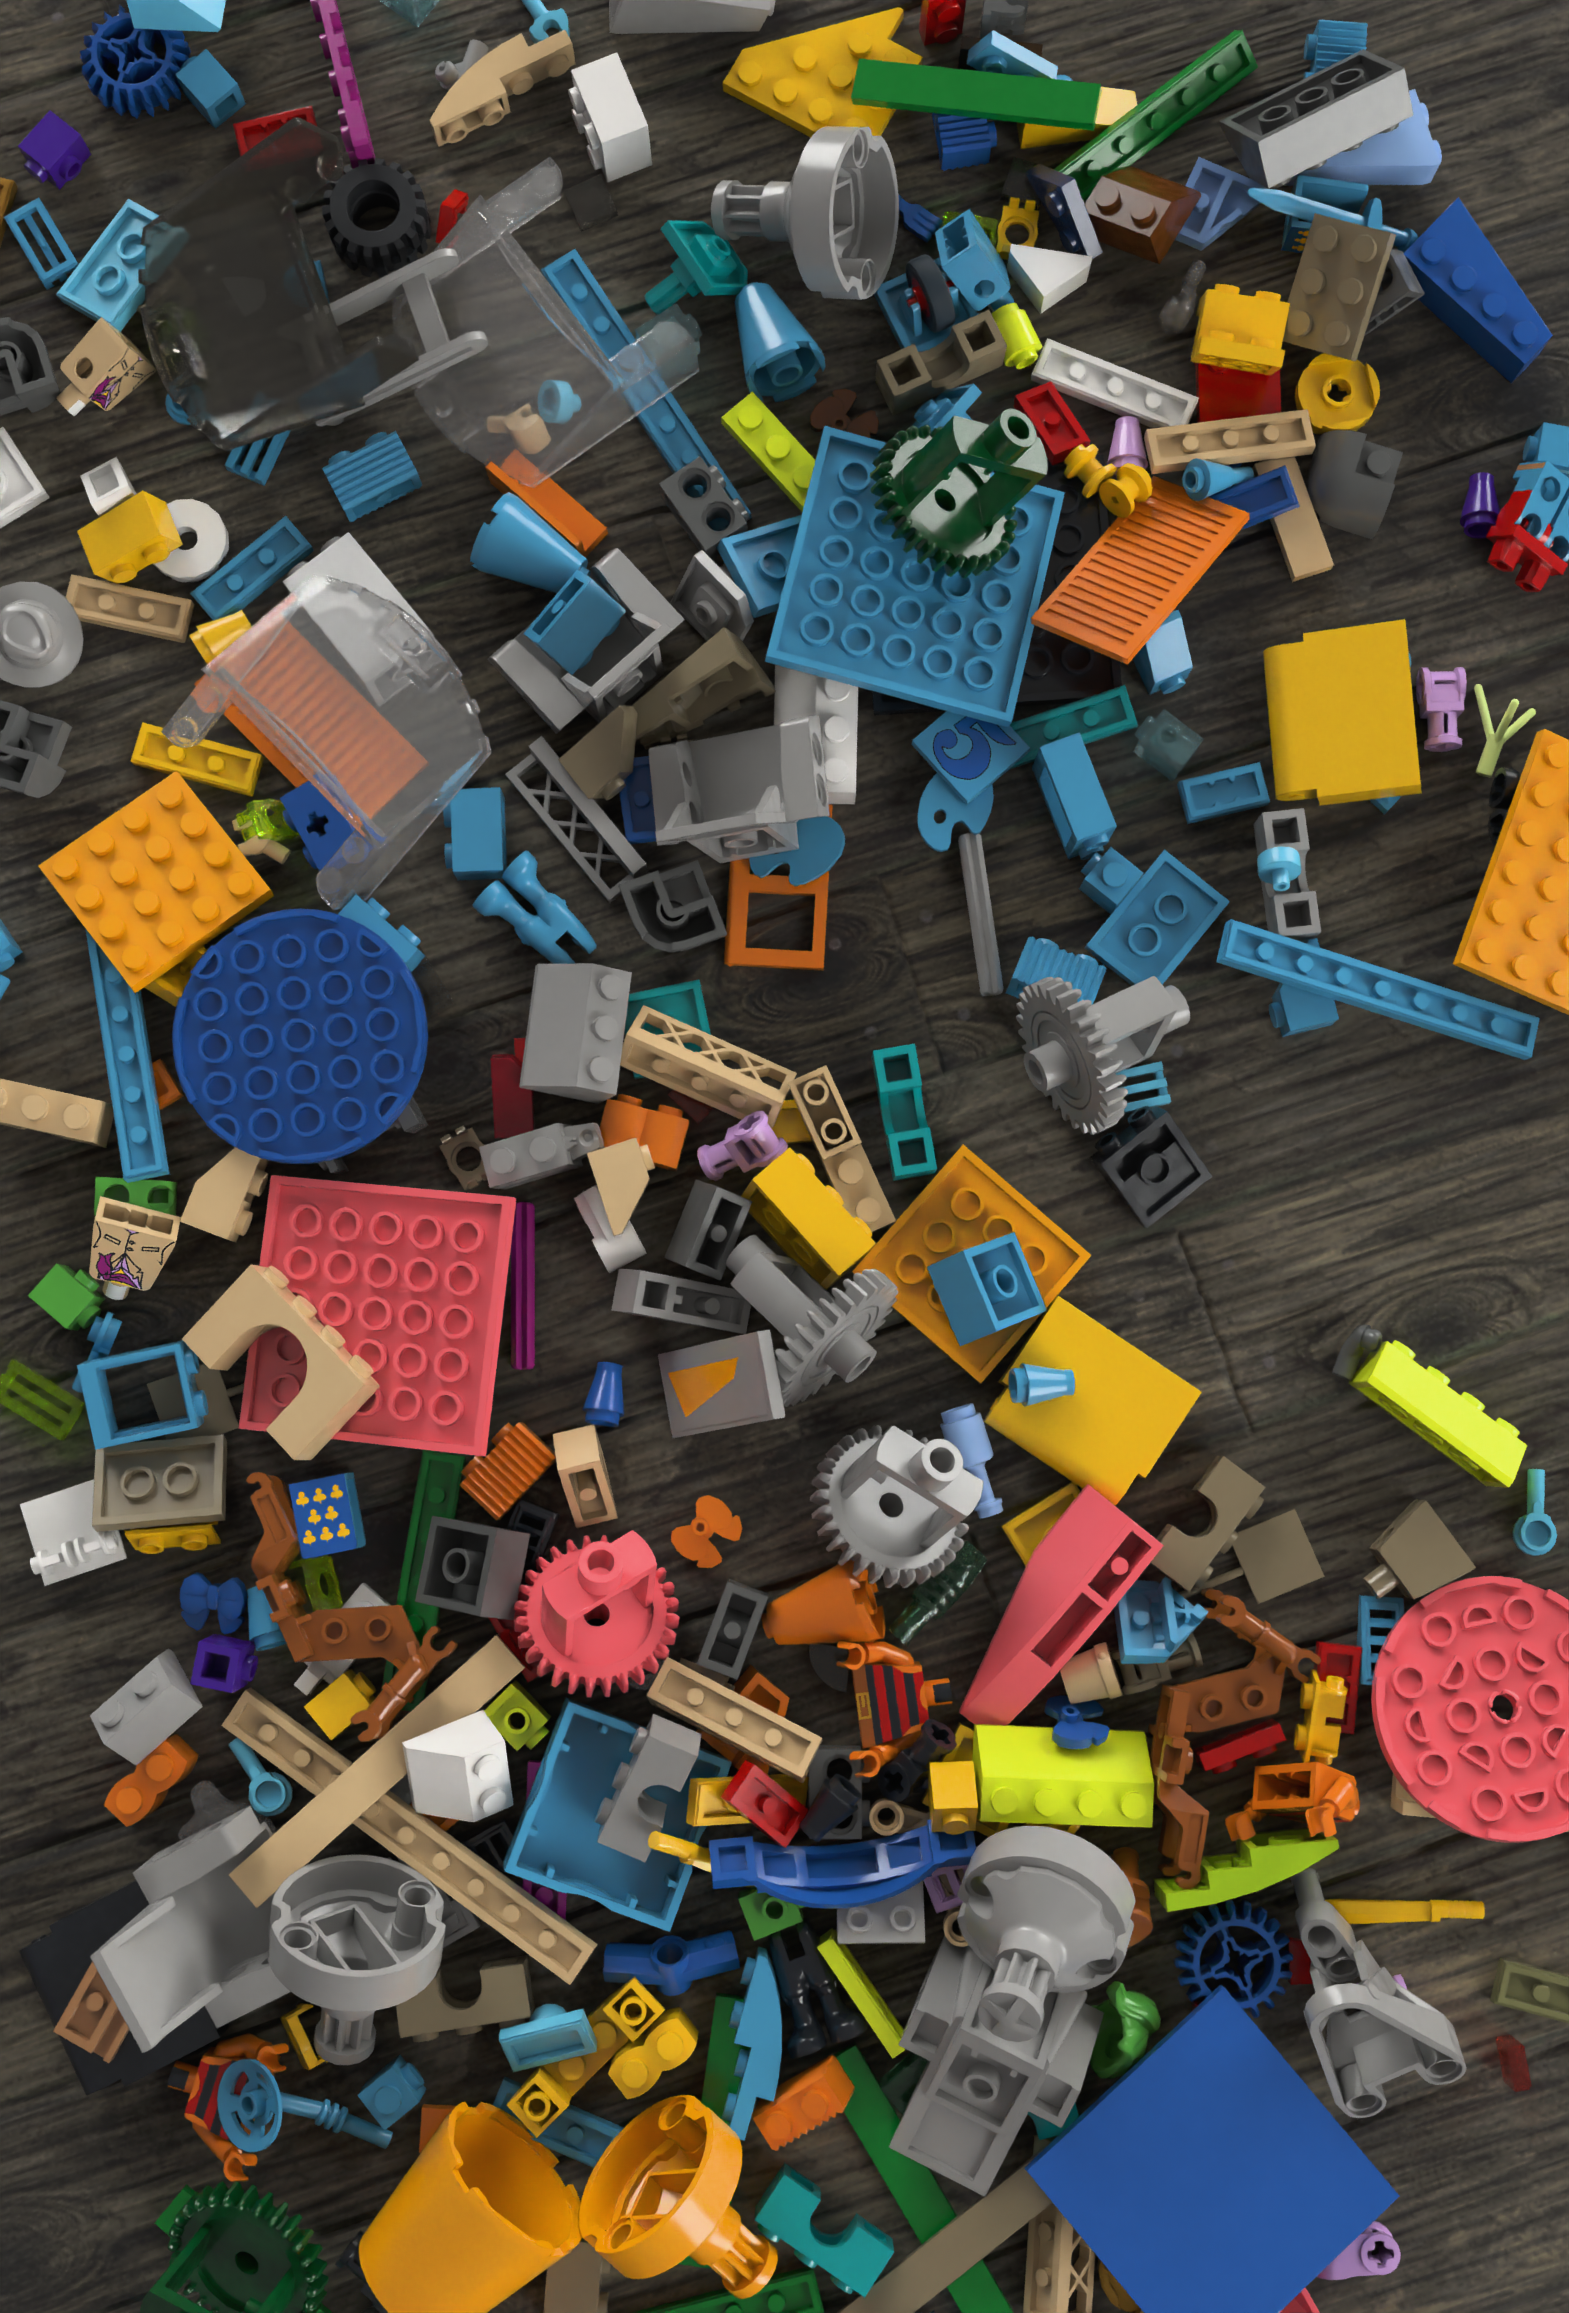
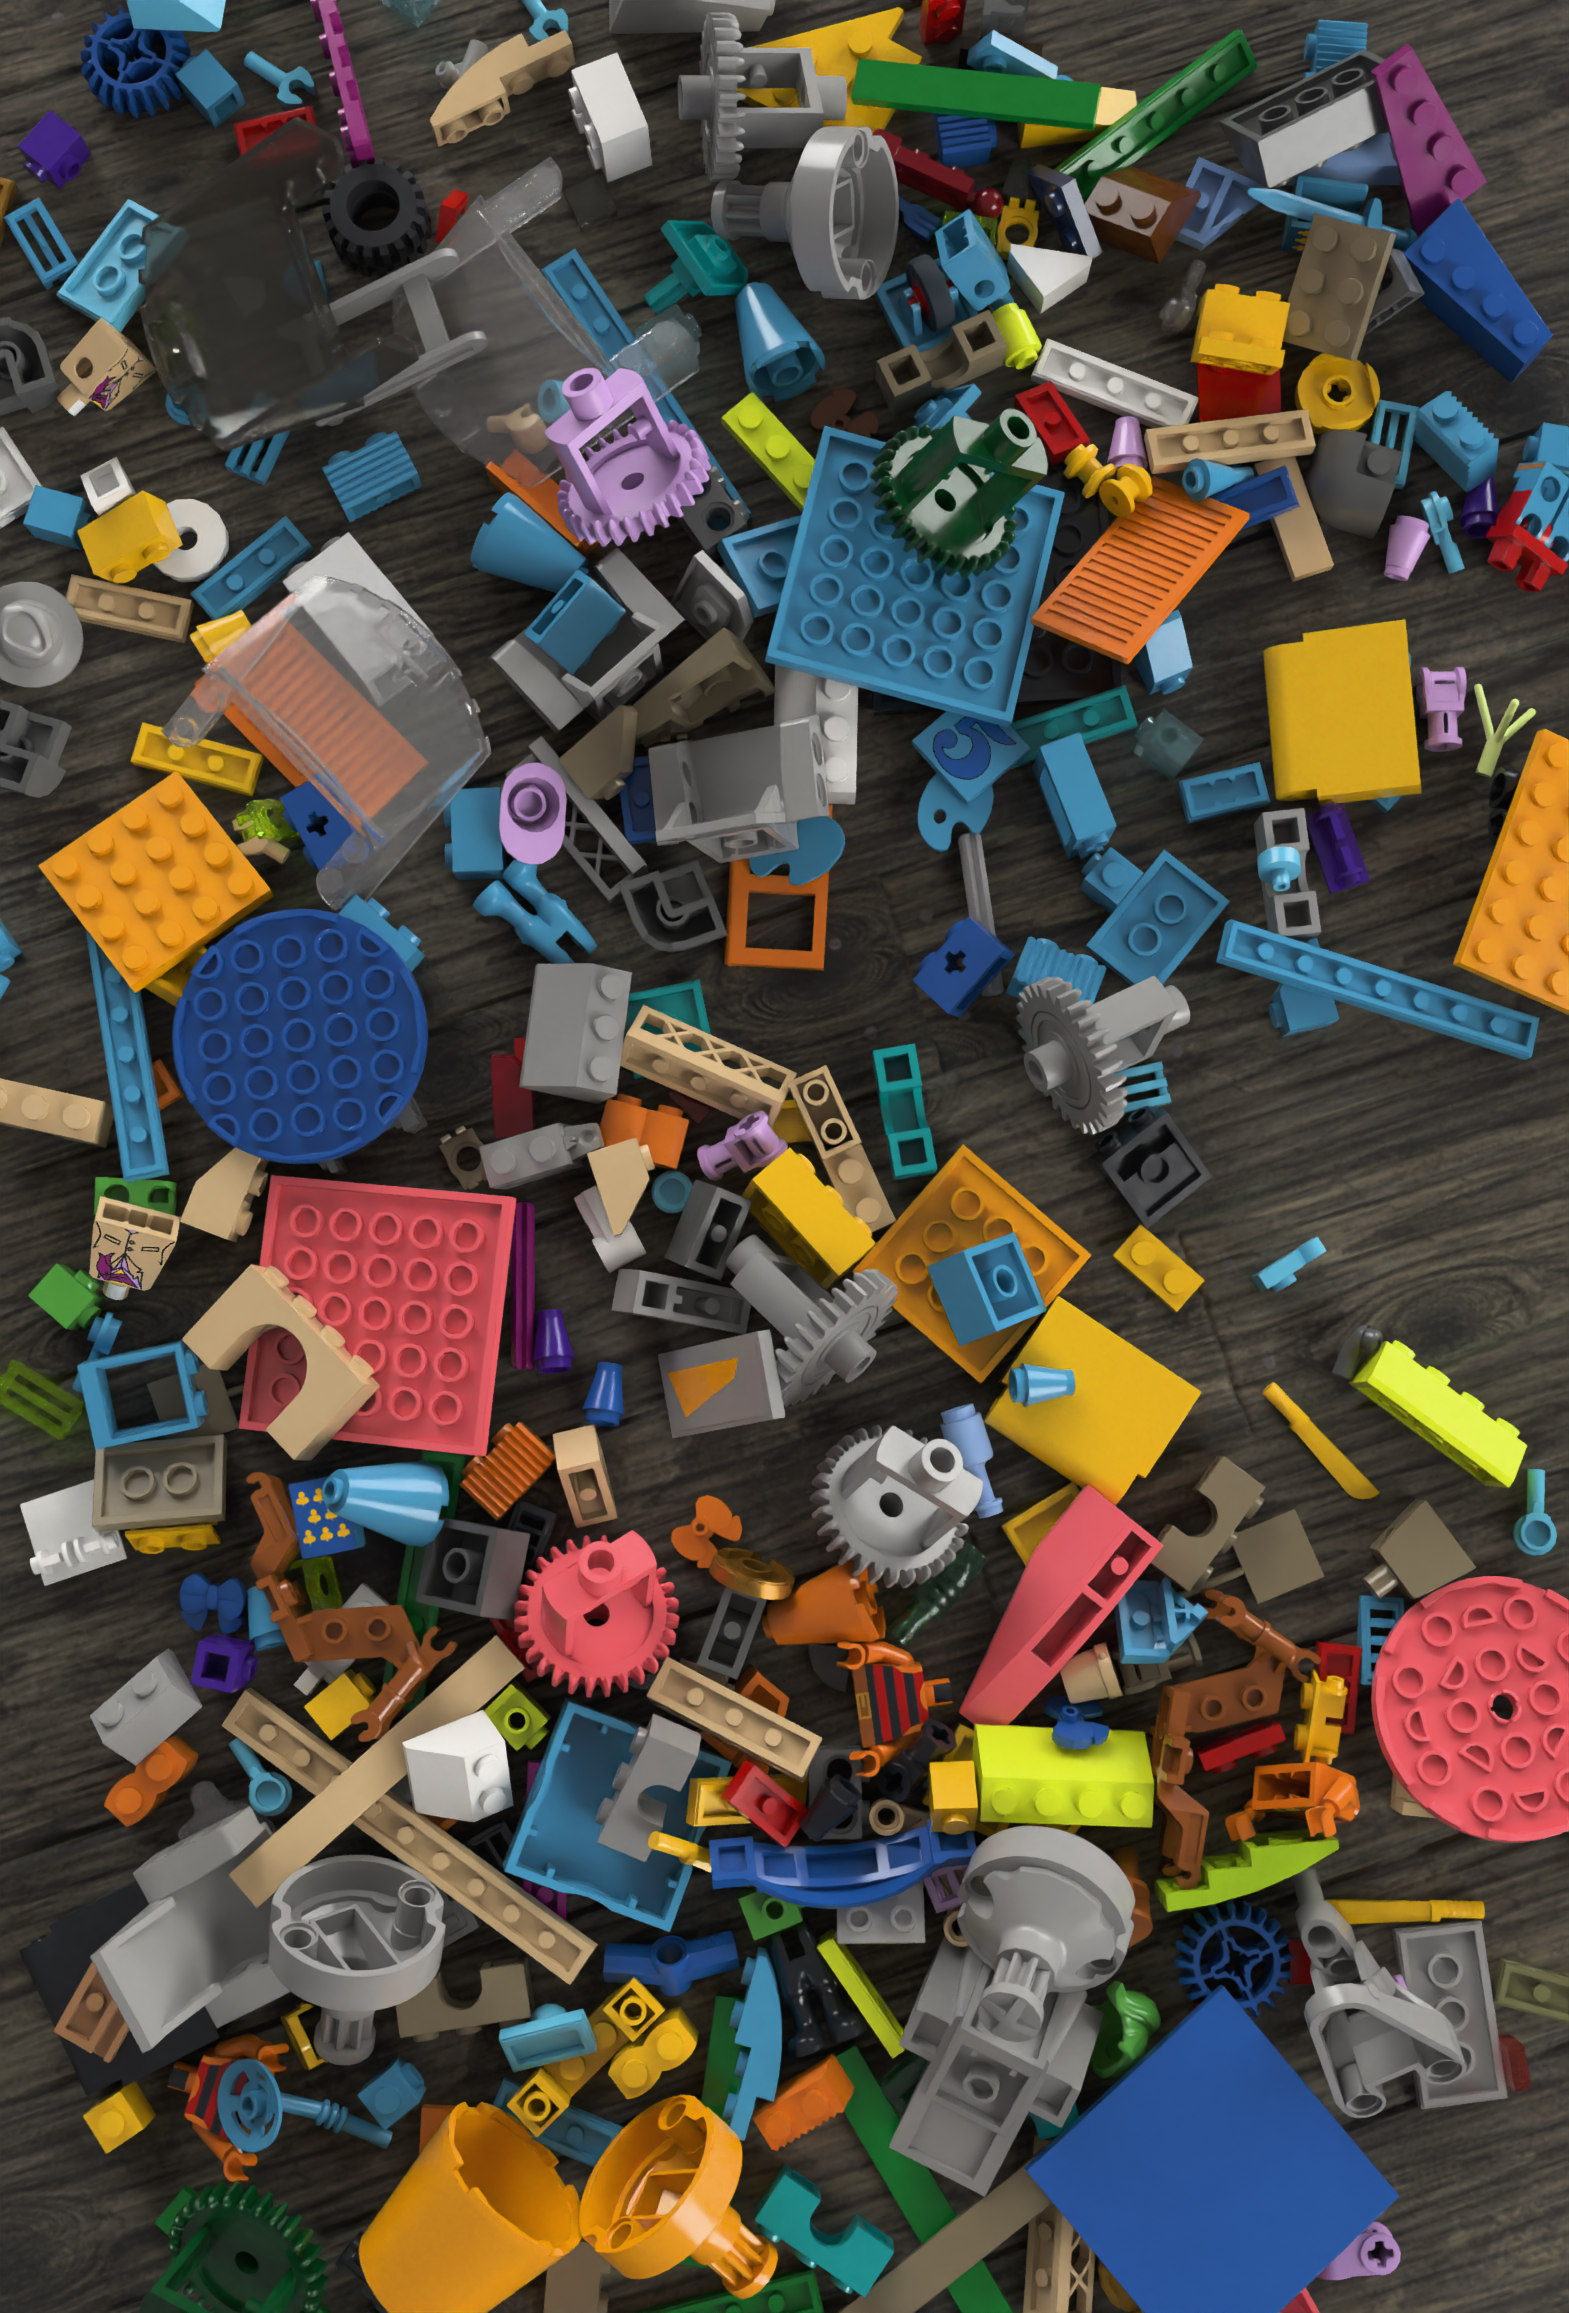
(57, 516): none -> dark azure brick
(119, 2116): none -> yellow brick
(284, 81): none -> medium azure bar
(391, 1499): none -> dark azure cone
(532, 813): none -> lavender piece
(552, 1344): none -> dark purple cone
(634, 478): none -> lavender piece
(671, 1191): none -> medium azure tile
(714, 97): none -> light grey piece
(744, 1573): none -> pearl gold tile
(940, 182): none -> dark red plate
(983, 958): none -> blue brick
(1157, 1268): none -> yellow plate
(1280, 1273): none -> medium azure plate
(1327, 1453): none -> yellow piece
(1336, 847): none -> dark purple hinge
(1375, 434): none -> medium azure tile
(1405, 546): none -> lavender cone
(1424, 140): none -> magenta wing
(1437, 514): none -> medium azure plate
(1451, 1973): none -> light grey tile
(1457, 441): none -> dark azure brick

